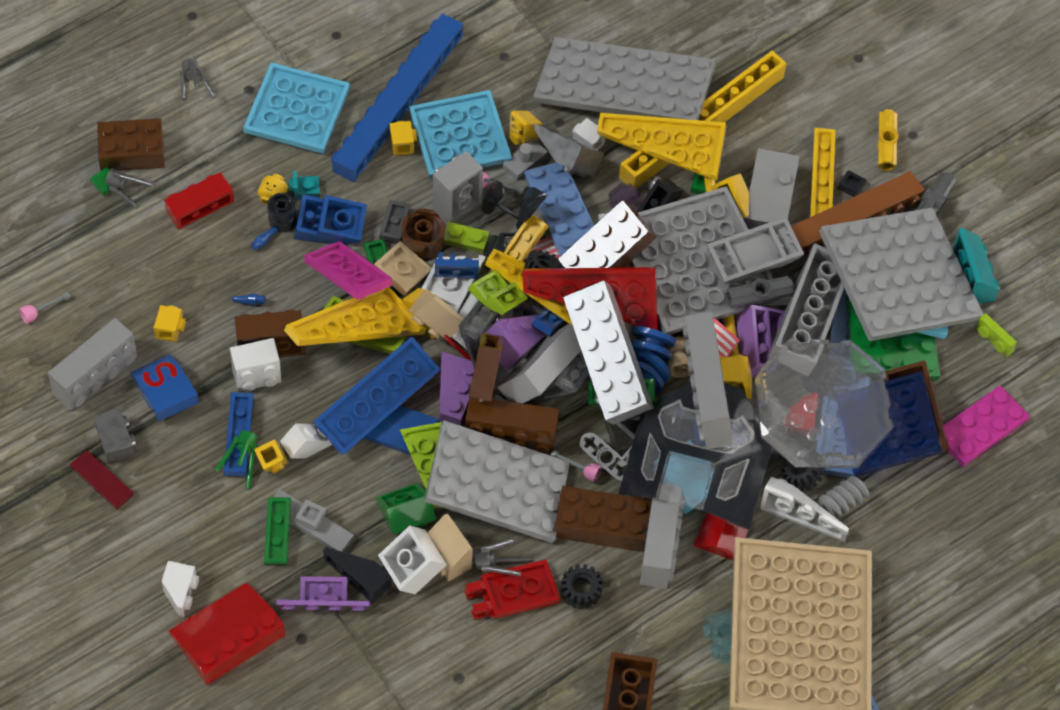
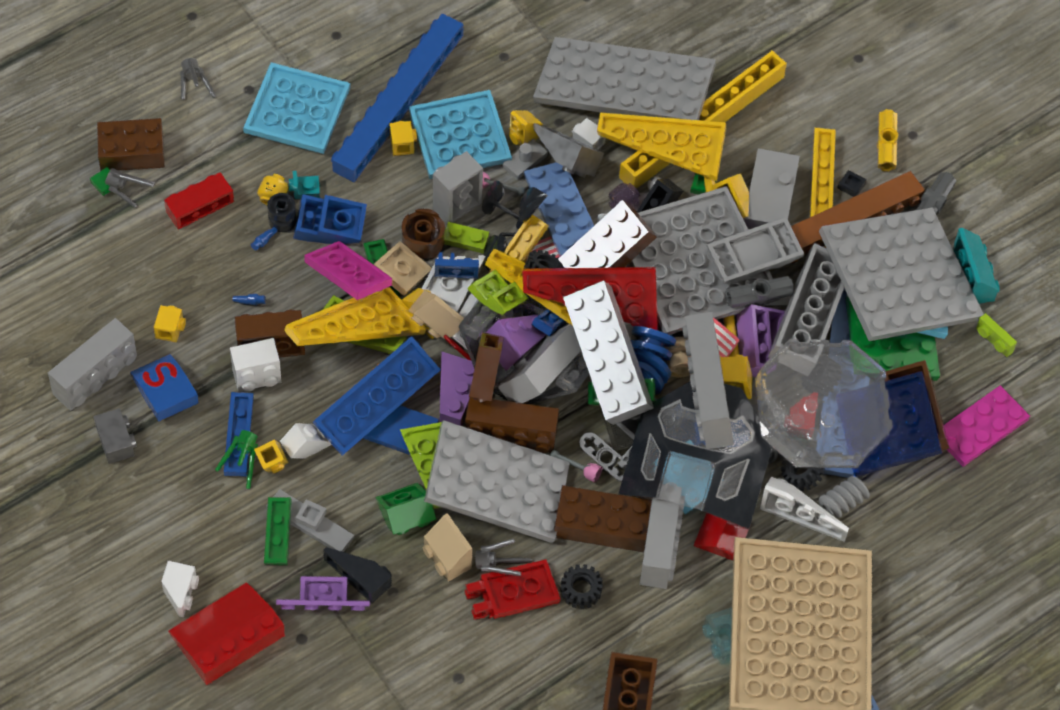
(30, 313): hinge -> none
(101, 479): dark red tile -> none
(392, 223): dark grey plate -> none
(412, 559): white brick -> none

